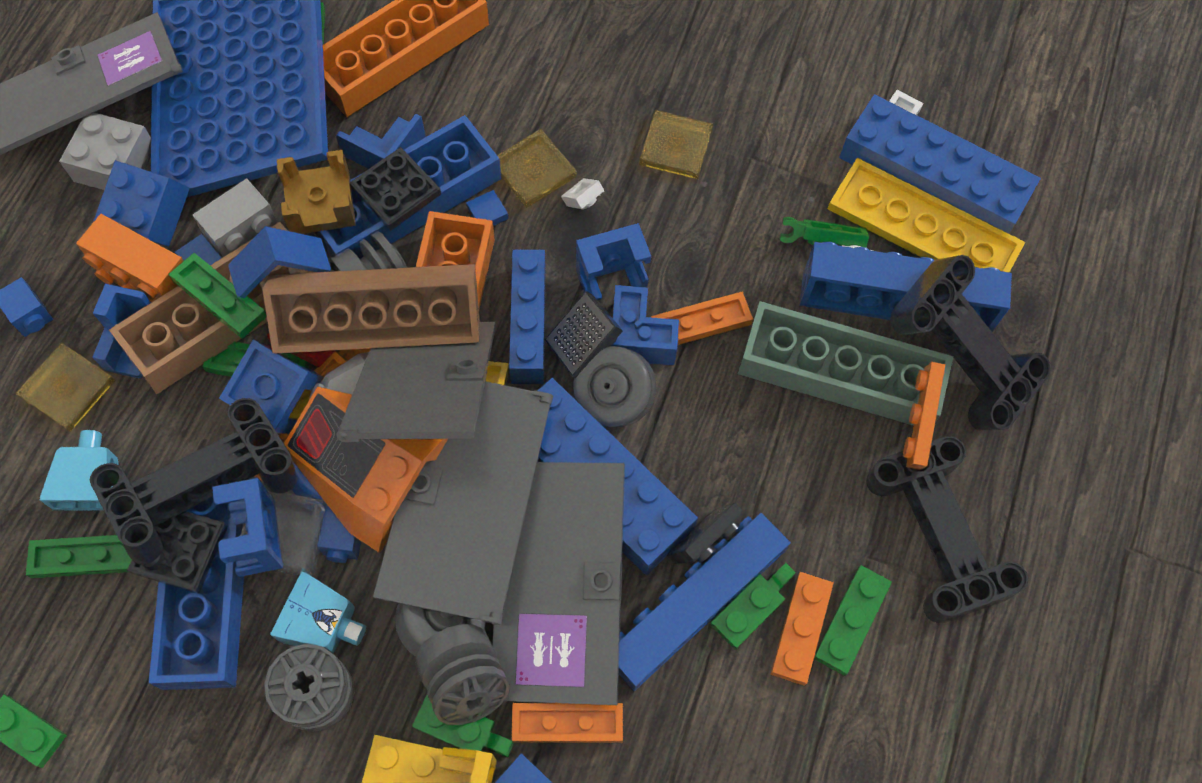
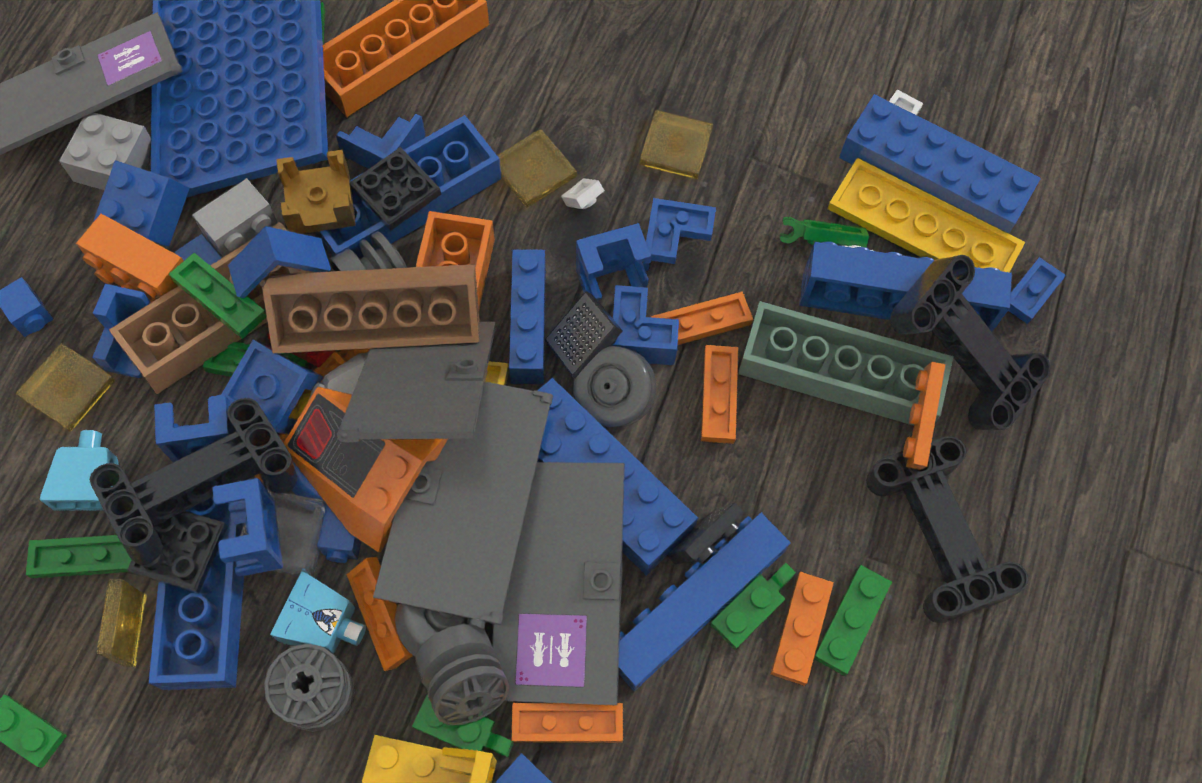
(121, 623): none -> clear yellow plate
(184, 440): none -> blue panel
(377, 614): none -> orange plate
(487, 207): blue tile -> none
(672, 220): none -> blue panel
(719, 394): none -> orange plate
(1034, 290): none -> blue plate

